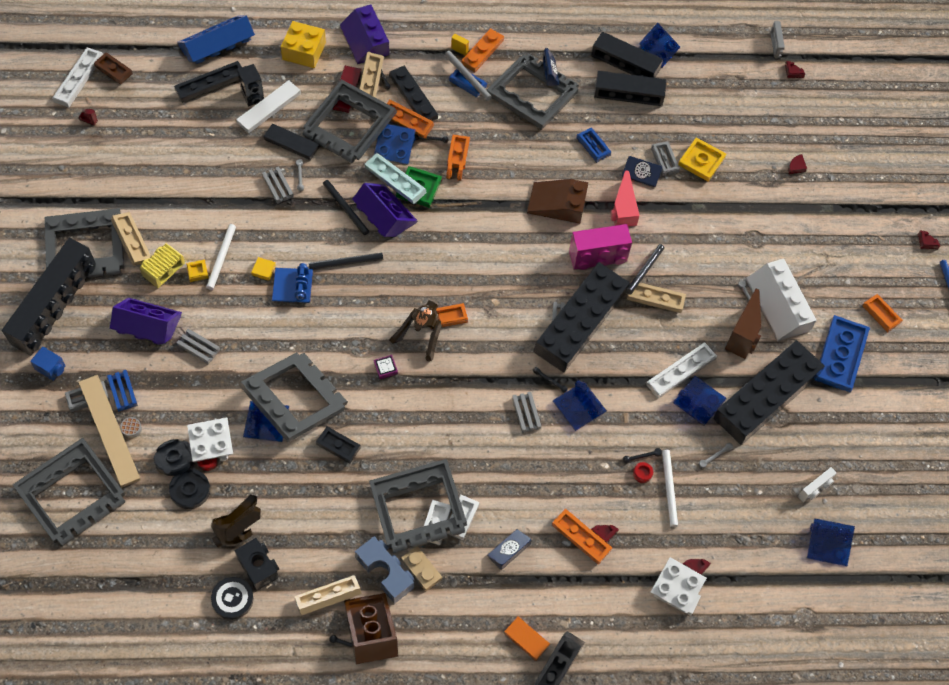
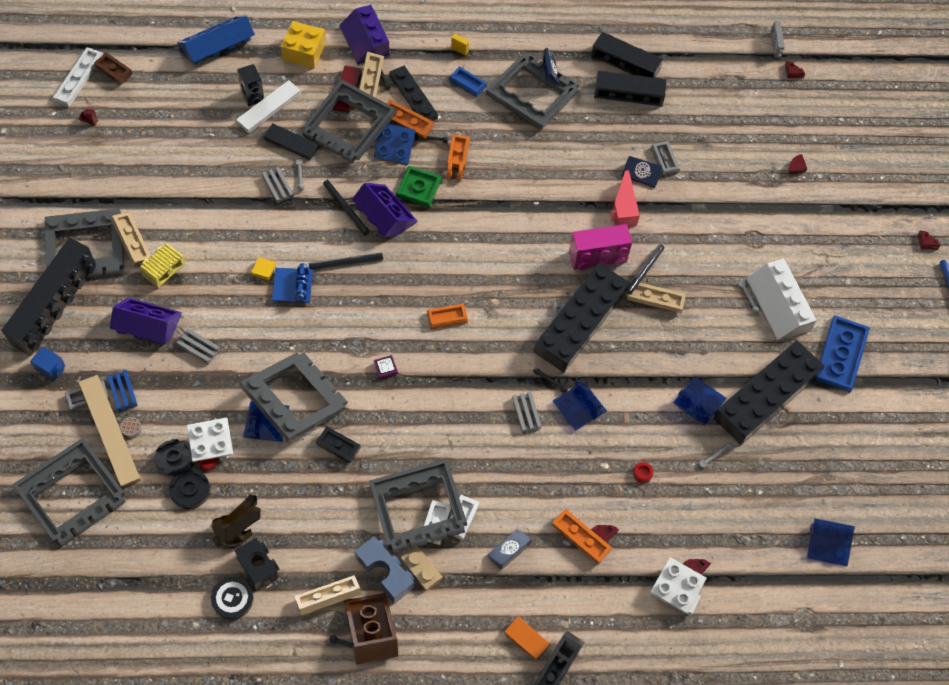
(197, 270): yellow tile -> none
(208, 82): black plate -> none
(221, 256): white bar -> none
(395, 178): light aqua plate -> none
(423, 317): dark brown piece -> none
(468, 75): light grey bar -> none
(482, 50): orange plate -> none
(558, 199): reddish brown slope -> none
(591, 146): blue tile -> none
(657, 452): black hinge -> none
(659, 43): clear blue hinge -> none
(670, 488): white bar -> none
(681, 370): white tile -> none
(702, 159): yellow plate -> none
(745, 334): reddish brown slope -> none
(812, 490): white plate -> none
(882, 313): orange tile -> none

